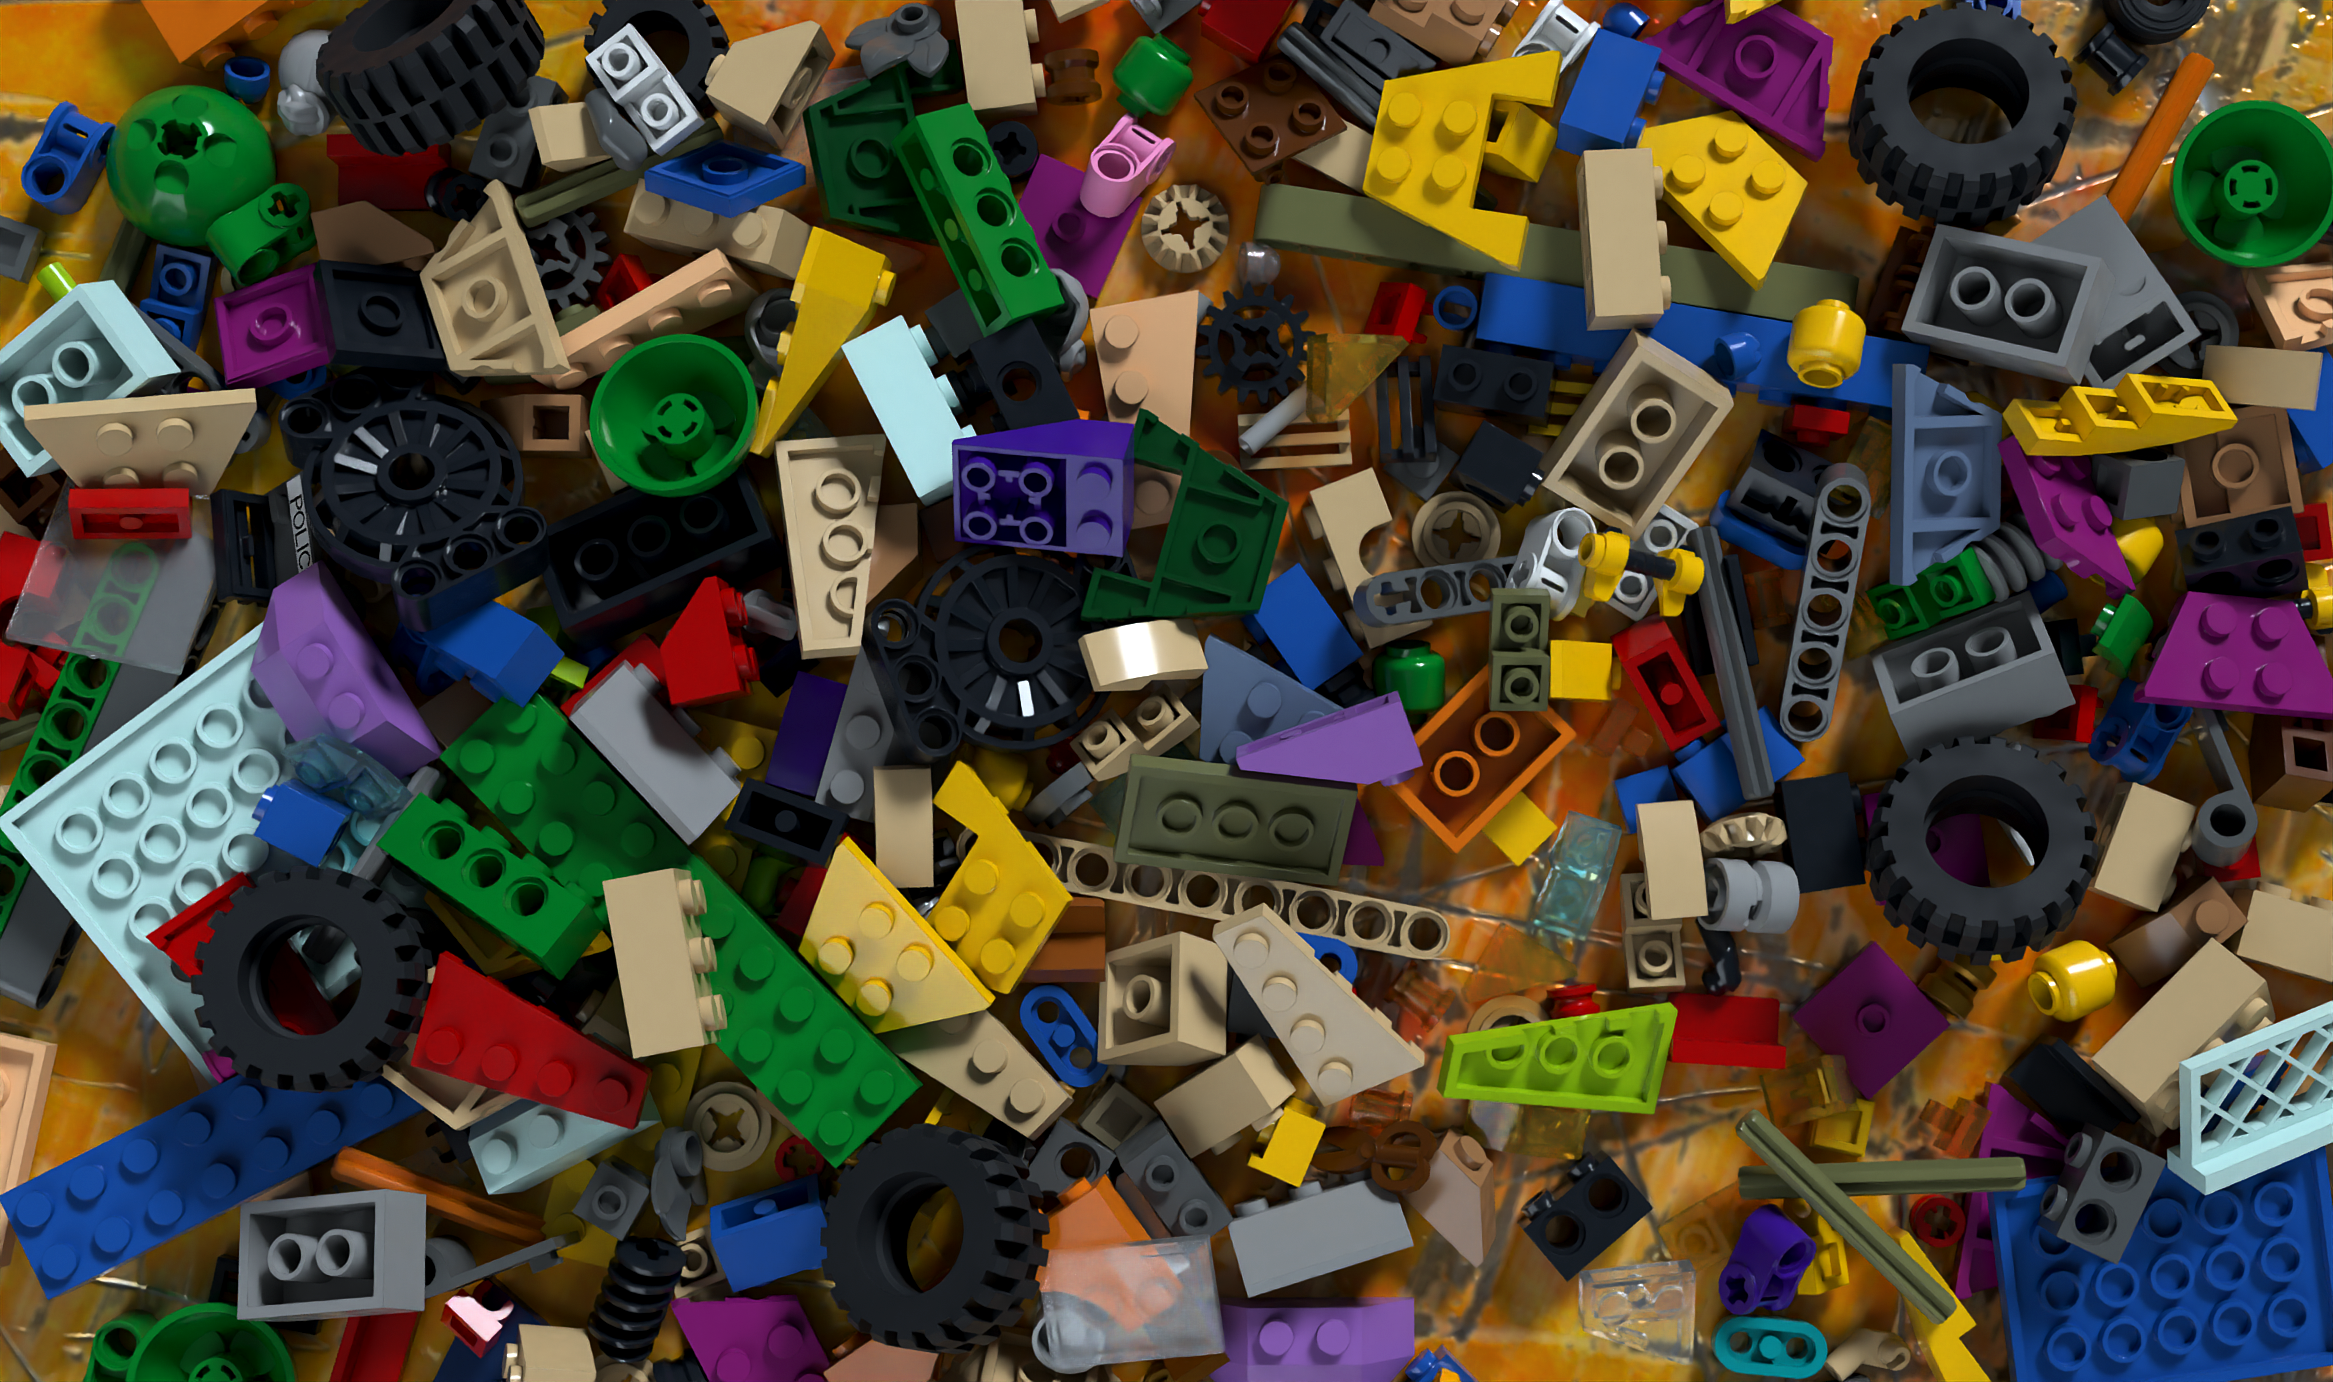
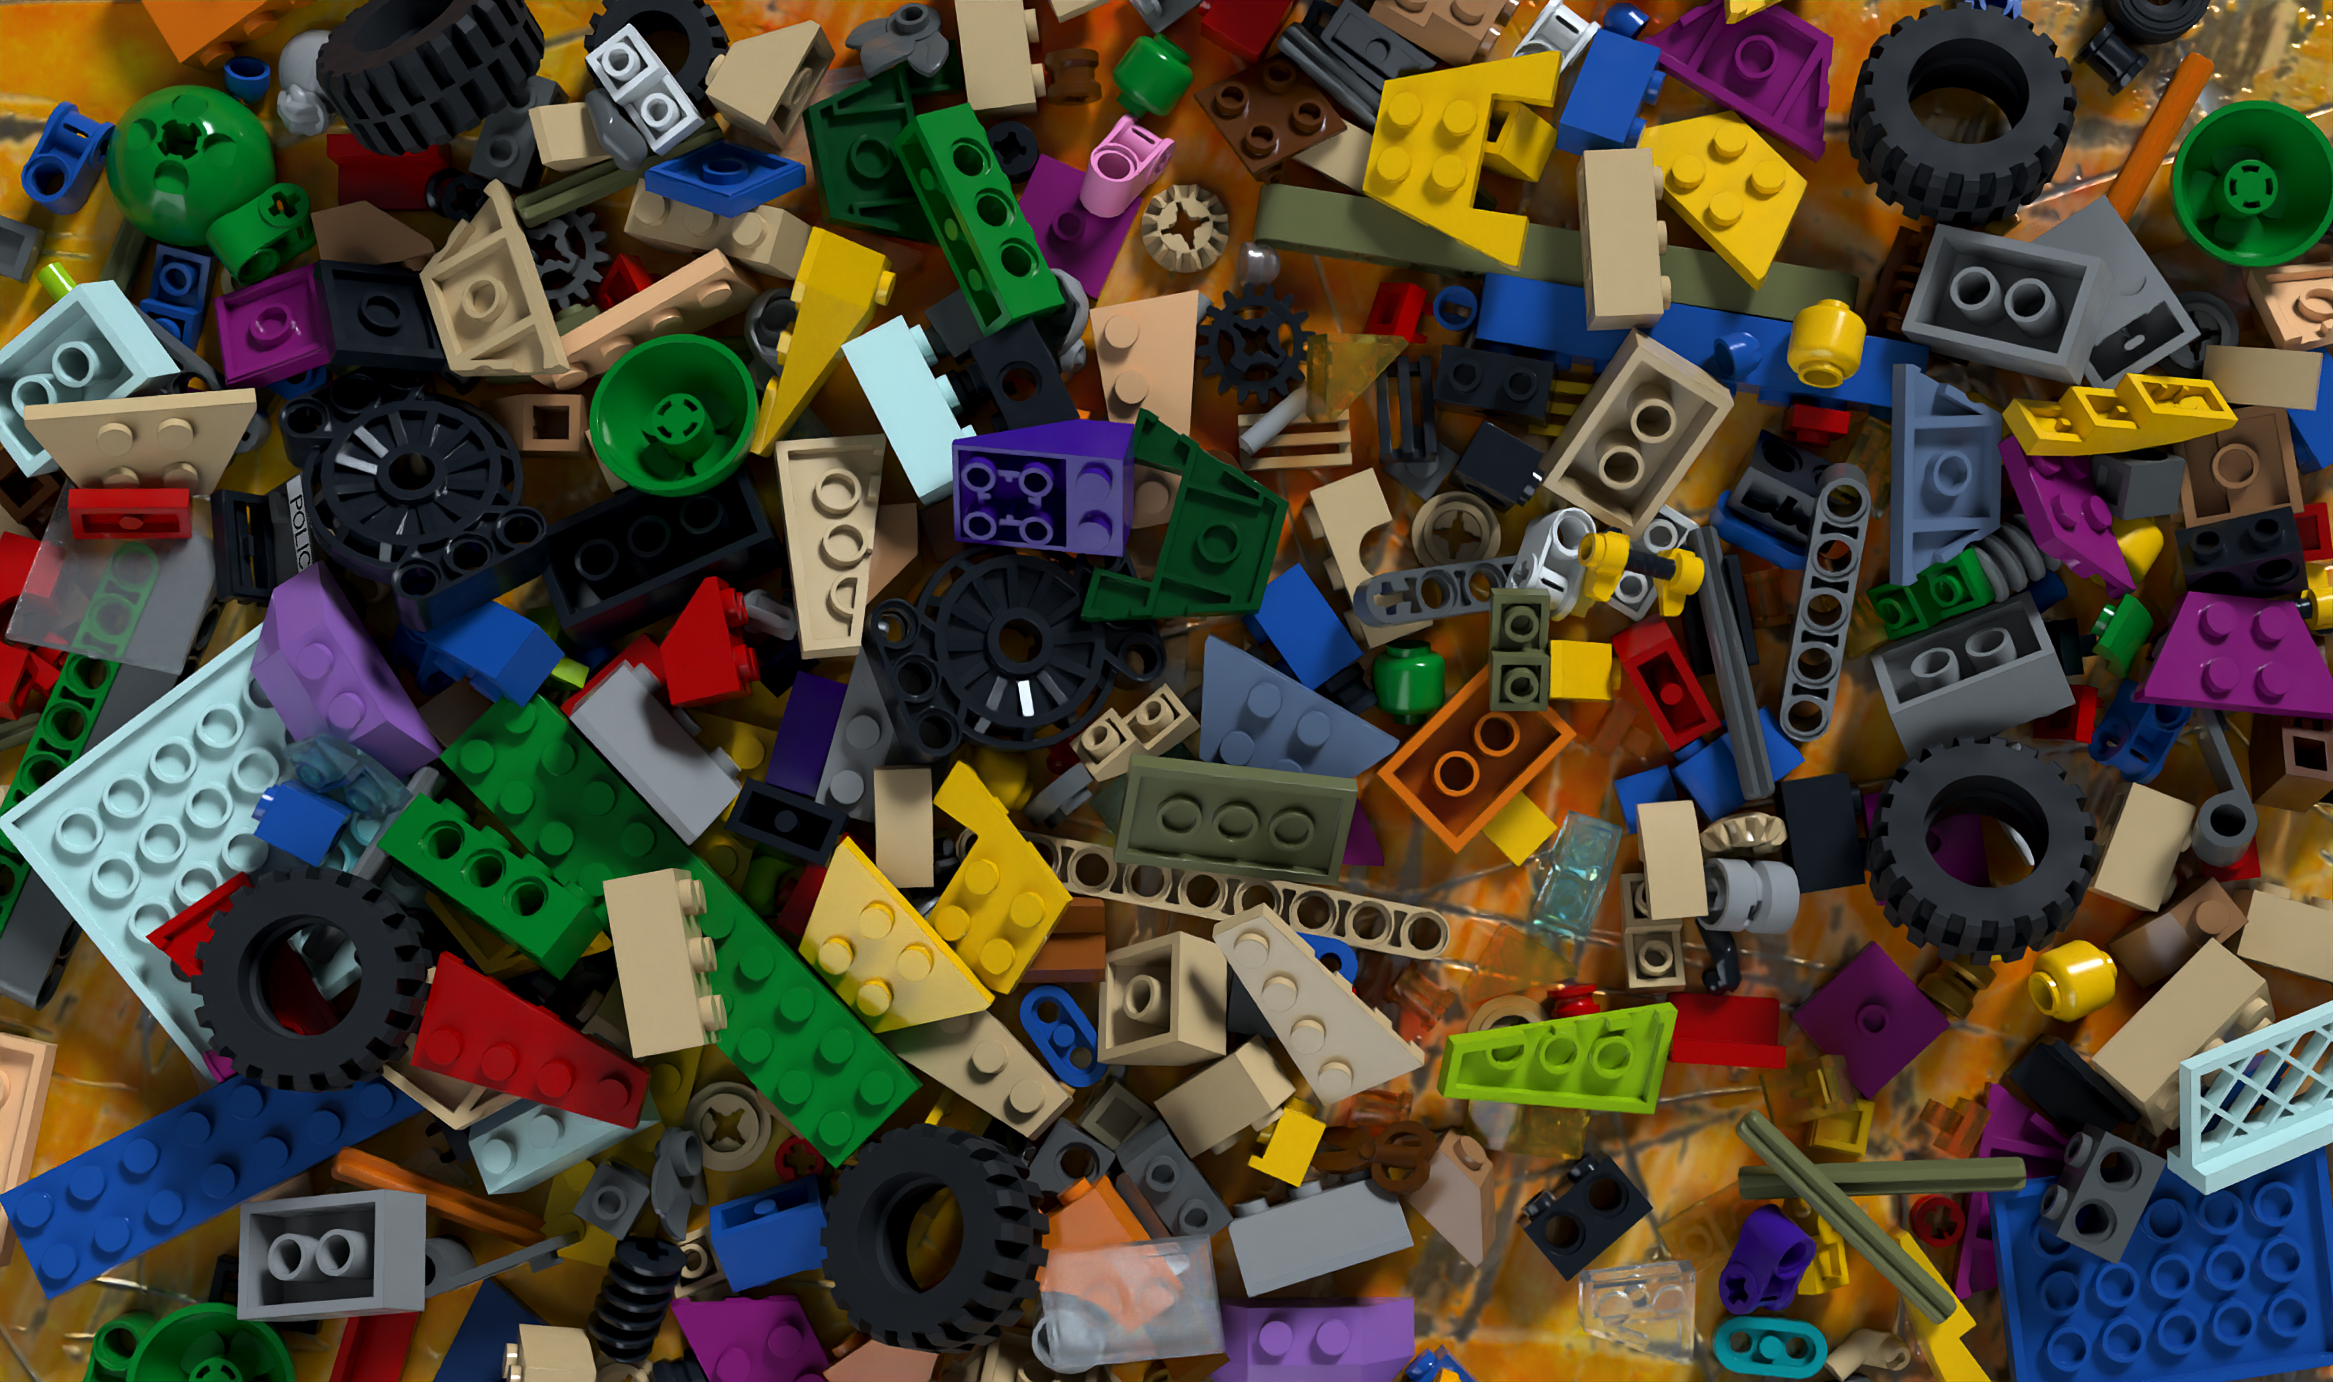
(473, 1322): red tile -> none
(1142, 652): tan slope -> none
(1350, 745): medium lavender slope -> none

